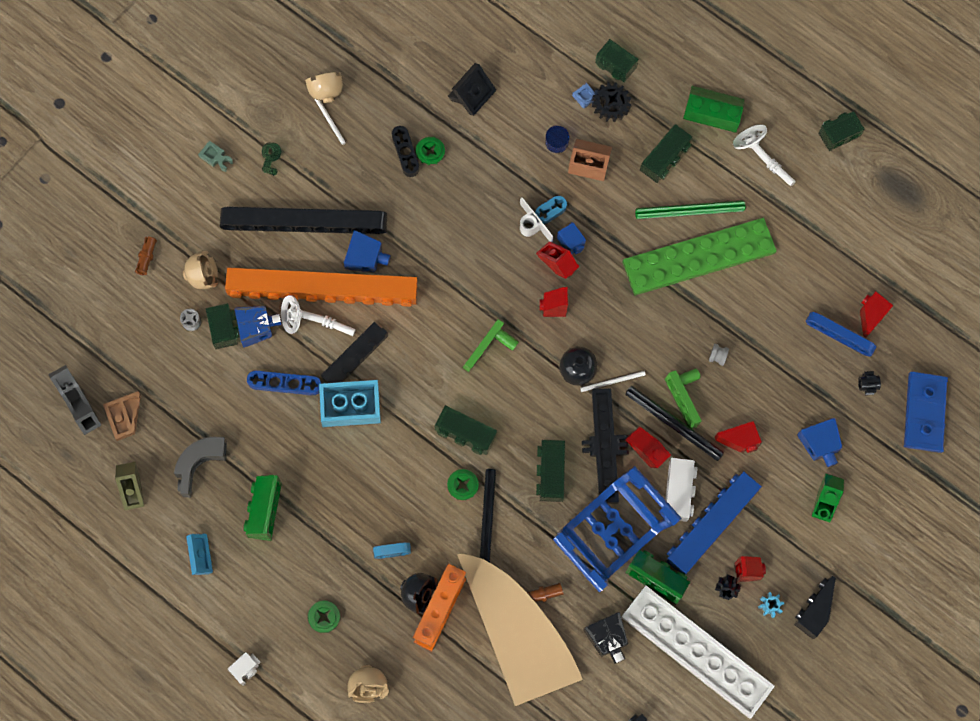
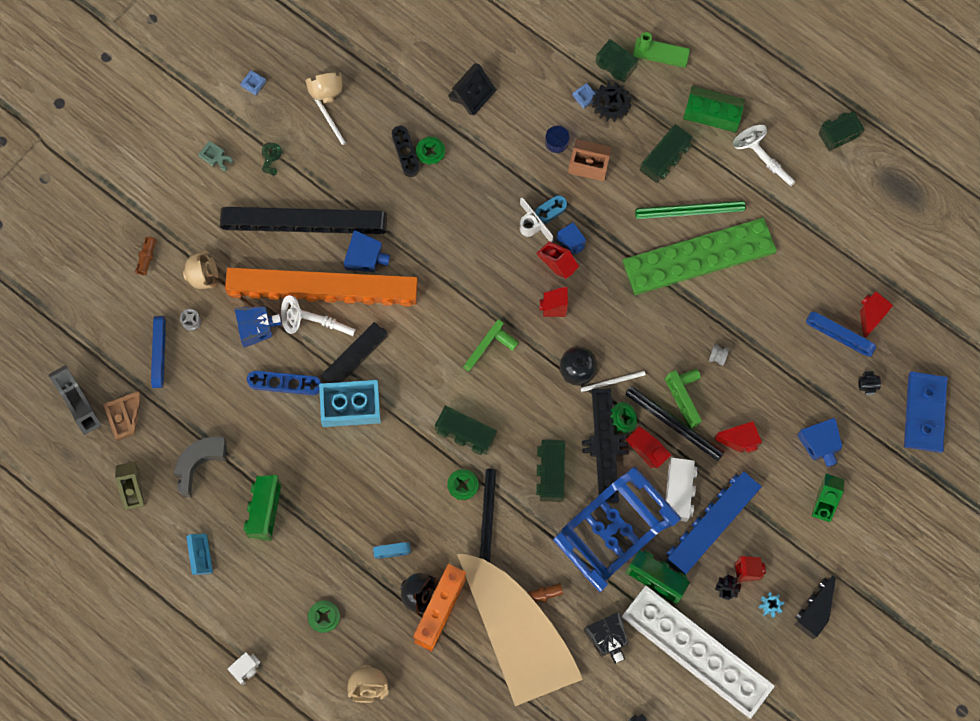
(158, 352): none -> blue beam
(222, 326): clear green brick -> none
(253, 82): none -> medium blue tile
(626, 411): none -> green gear
(660, 52): none -> bright green piece

